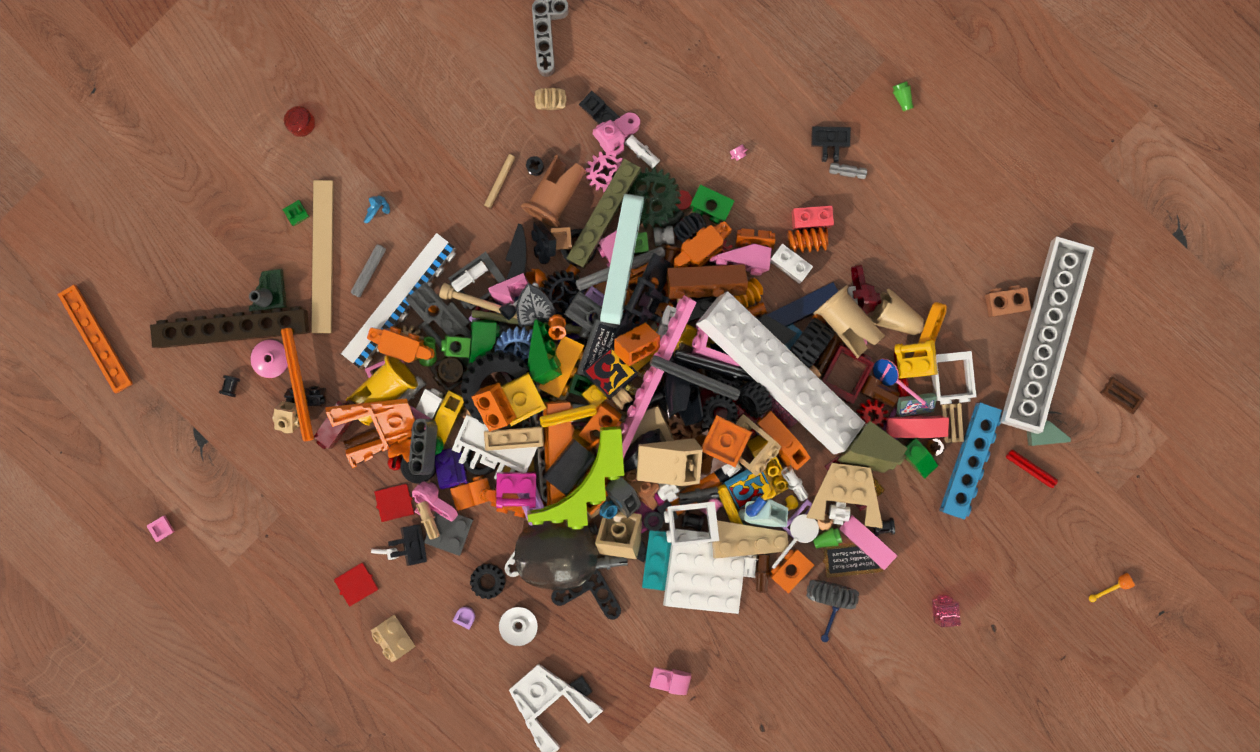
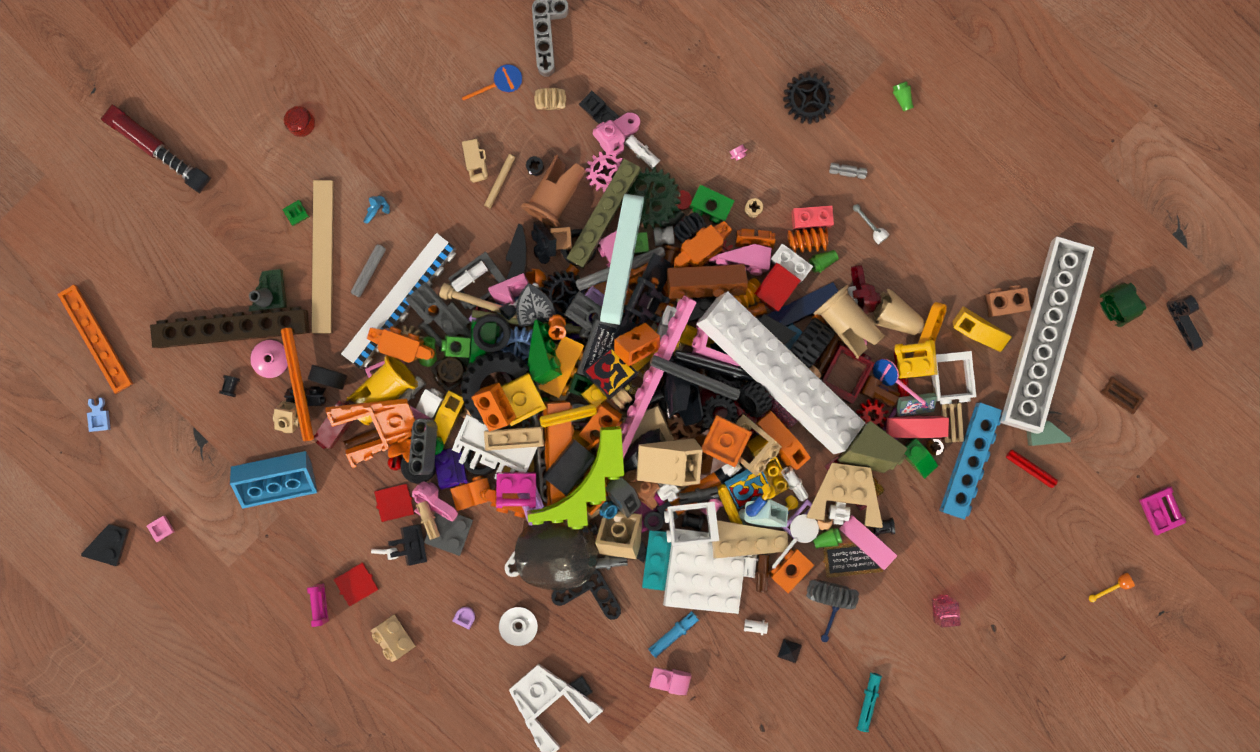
(98, 419): none -> light blue plate
(108, 545): none -> black wing
(154, 147): none -> piece
(273, 479): none -> dark azure slope
(318, 604): none -> dark pink plate
(327, 377): none -> black tyre
(474, 161): none -> tan piece
(491, 347): none -> black tyre
(496, 573): black tyre -> none
(506, 79): none -> blue piece
(672, 635): none -> dark azure pin
(756, 626): none -> white pin
(758, 204): none -> tan bush
(777, 287): none -> red slope
(789, 650): none -> black slope
(815, 103): none -> black gear
(823, 260): none -> bright green cone
(830, 137): black hinge -> none
(871, 694): none -> teal pin
(879, 234): none -> hinge
(980, 329): none -> yellow slope
(1122, 304): none -> dark green brick
(1157, 513): none -> dark pink plate
(1180, 309): none -> black beam

